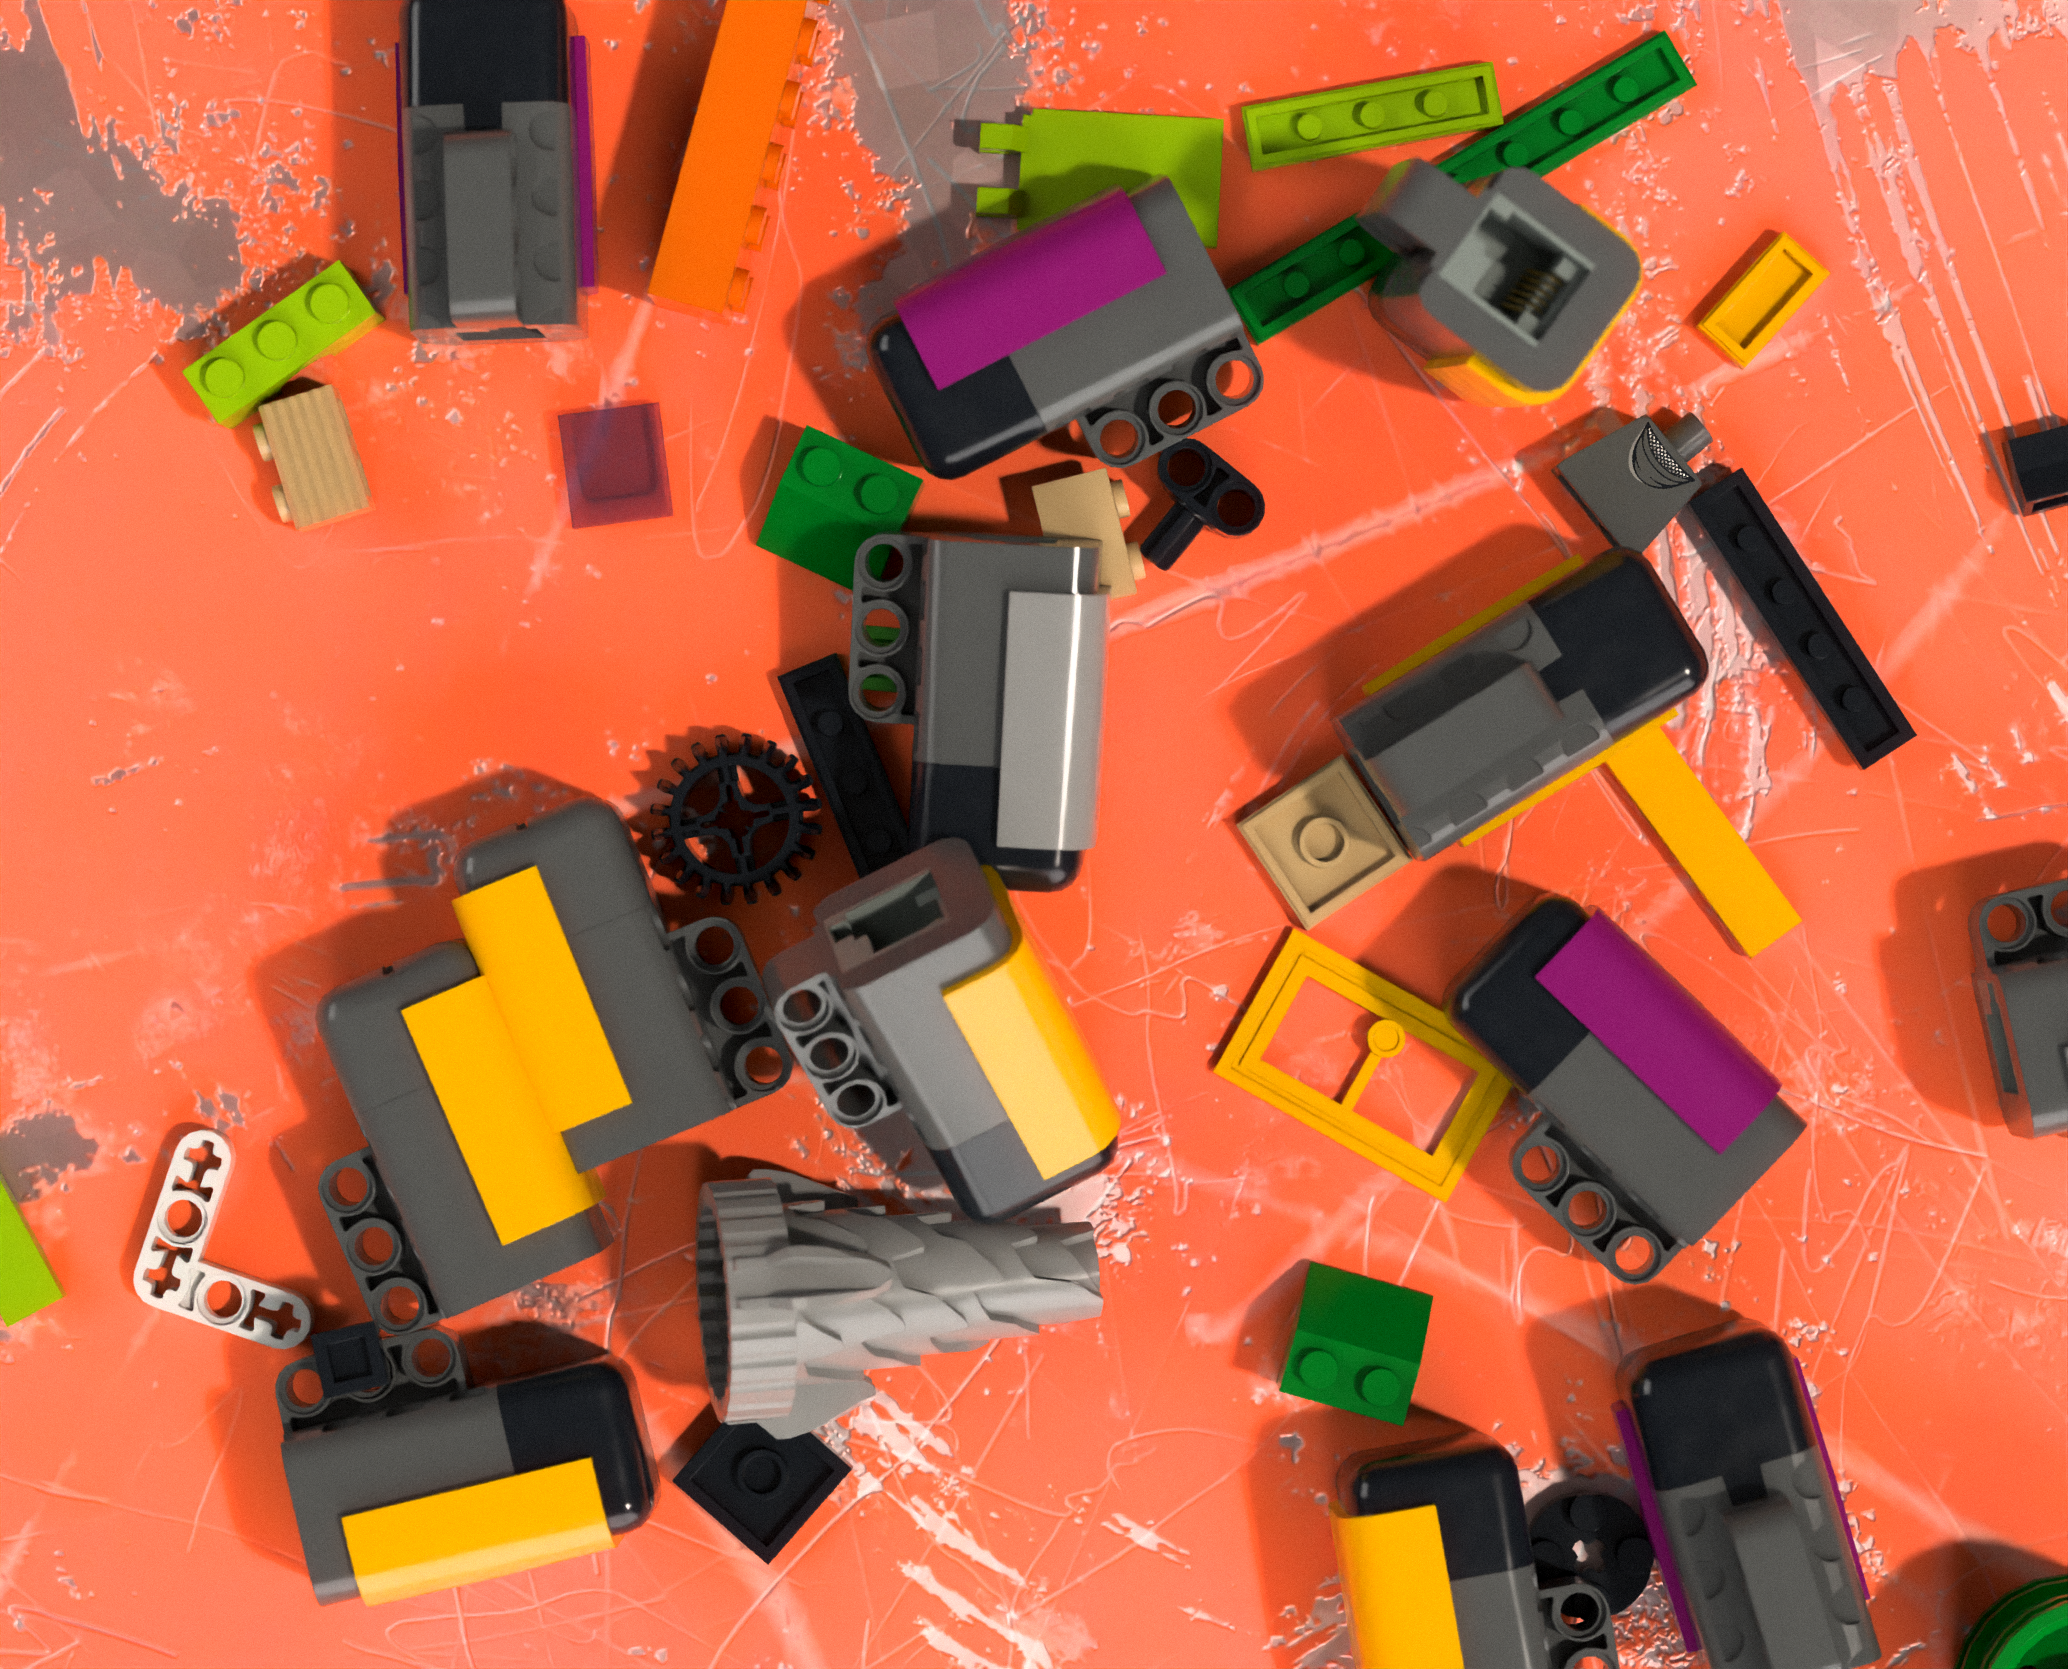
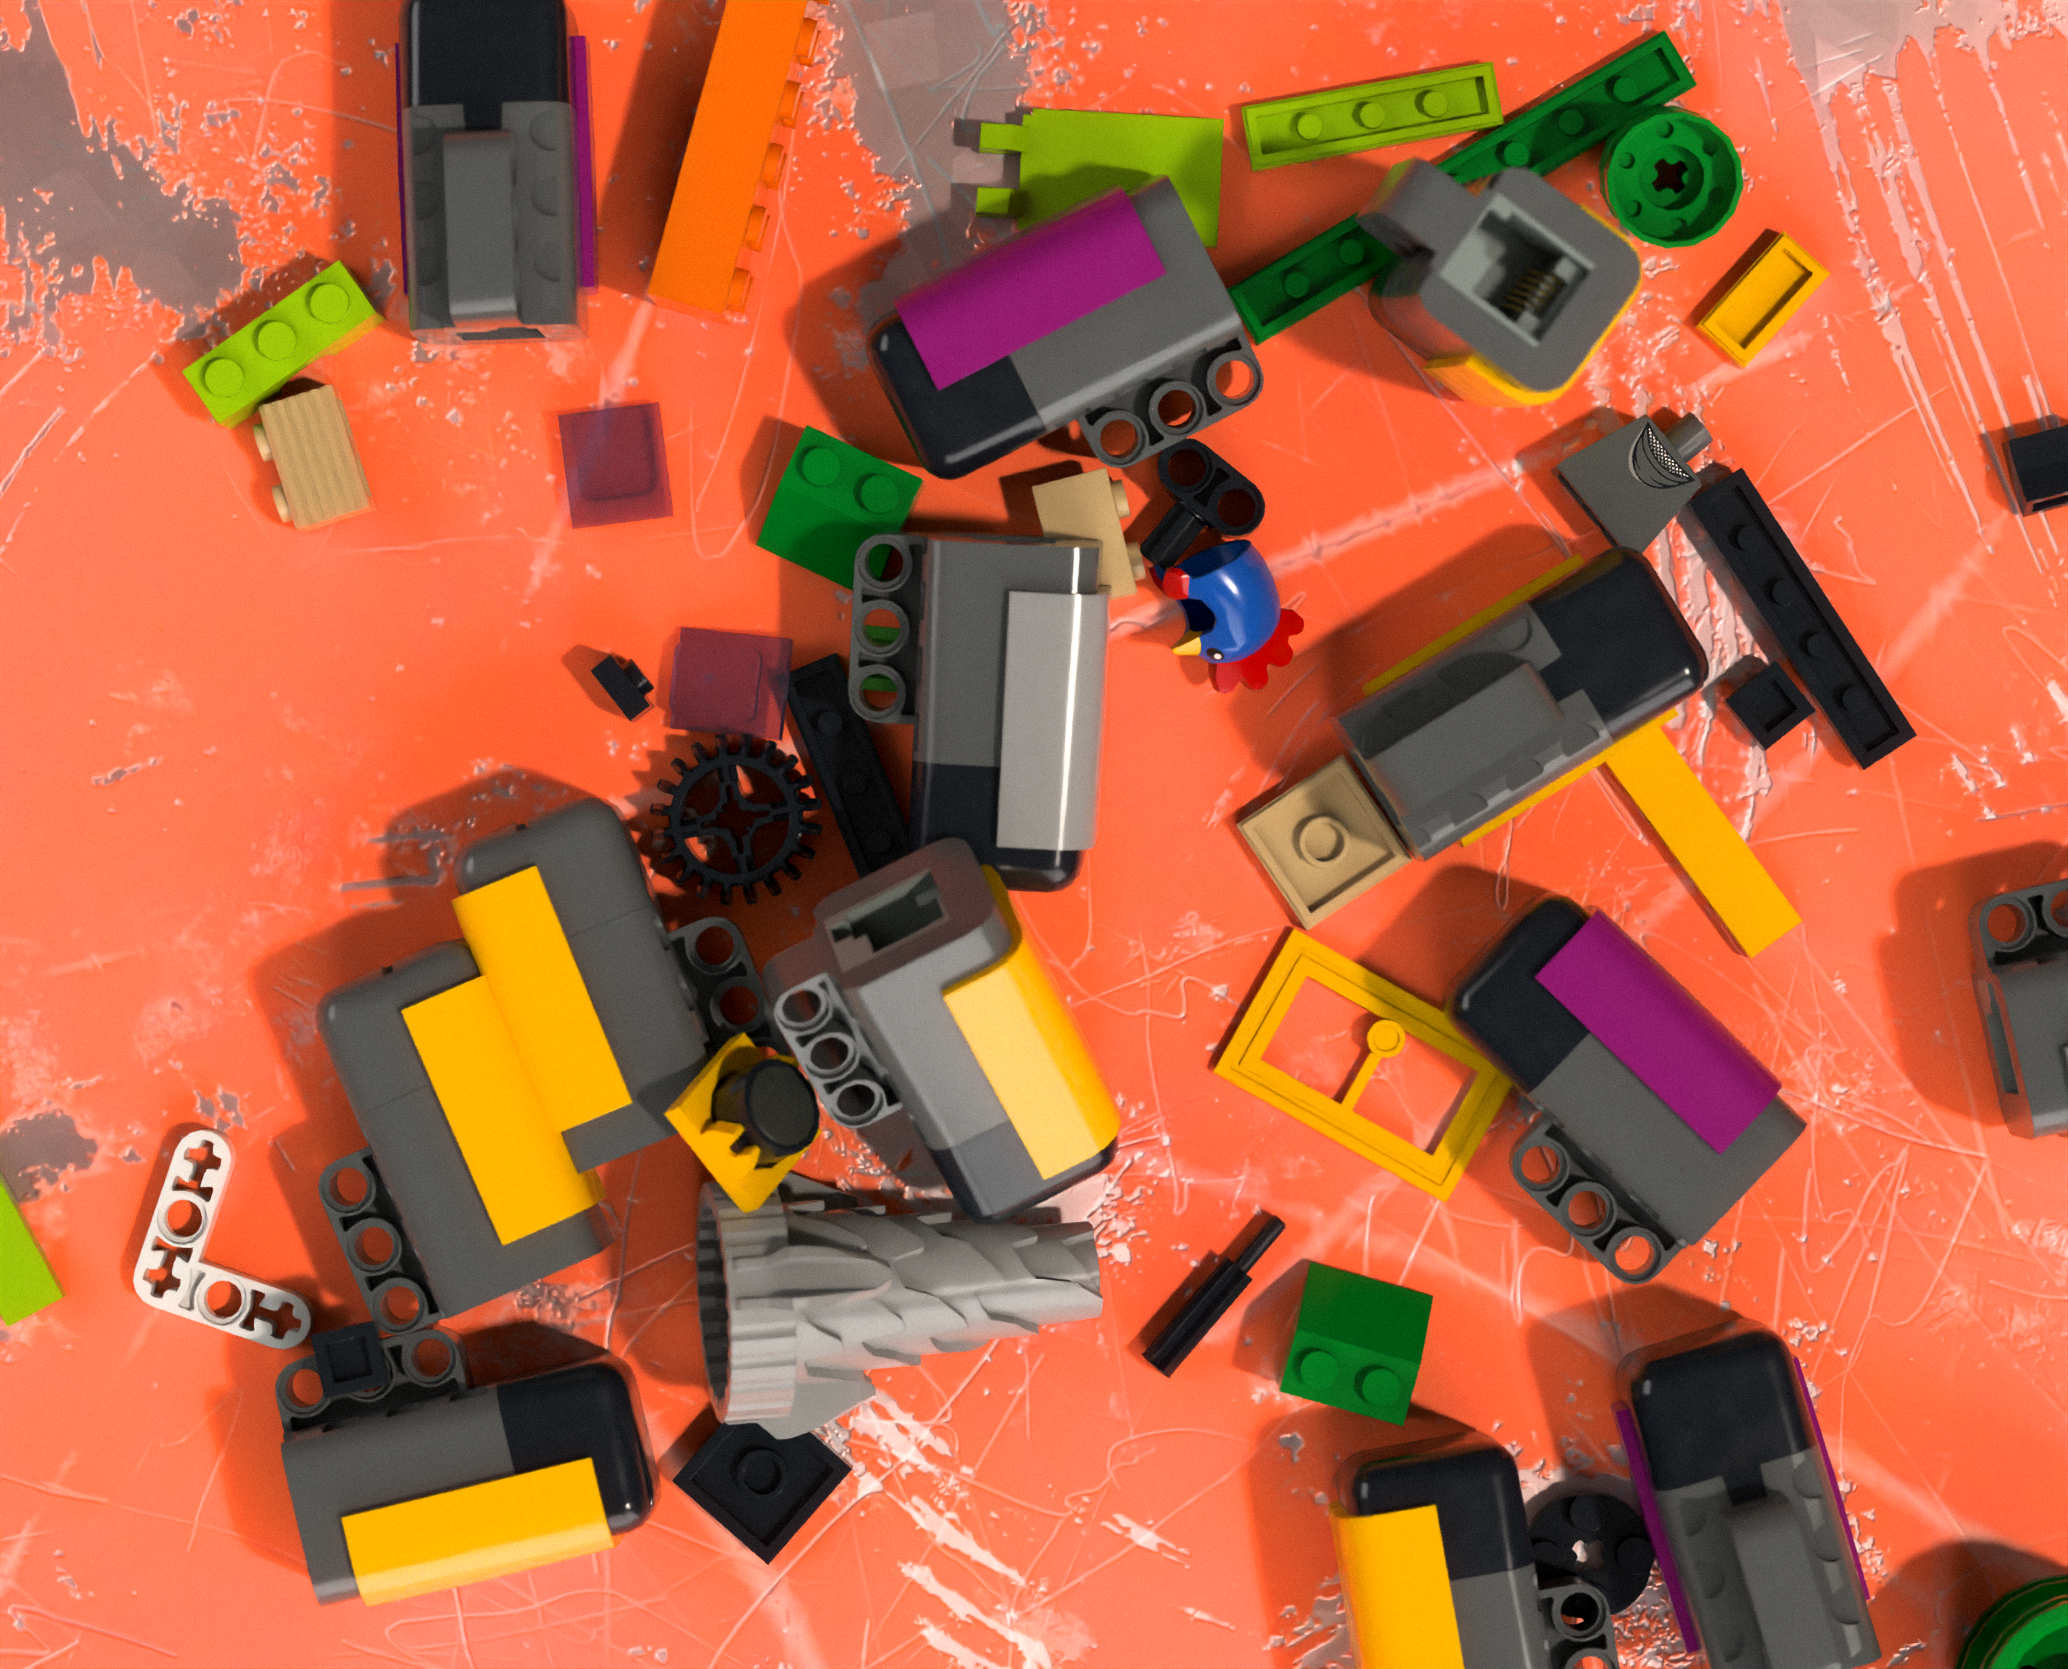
(626, 686): none -> black plate
(730, 683): none -> piece
(749, 1120): none -> piece
(1209, 1302): none -> black axle
(1230, 614): none -> blue piece
(1707, 184): none -> green wheel
(1768, 706): none -> black plate

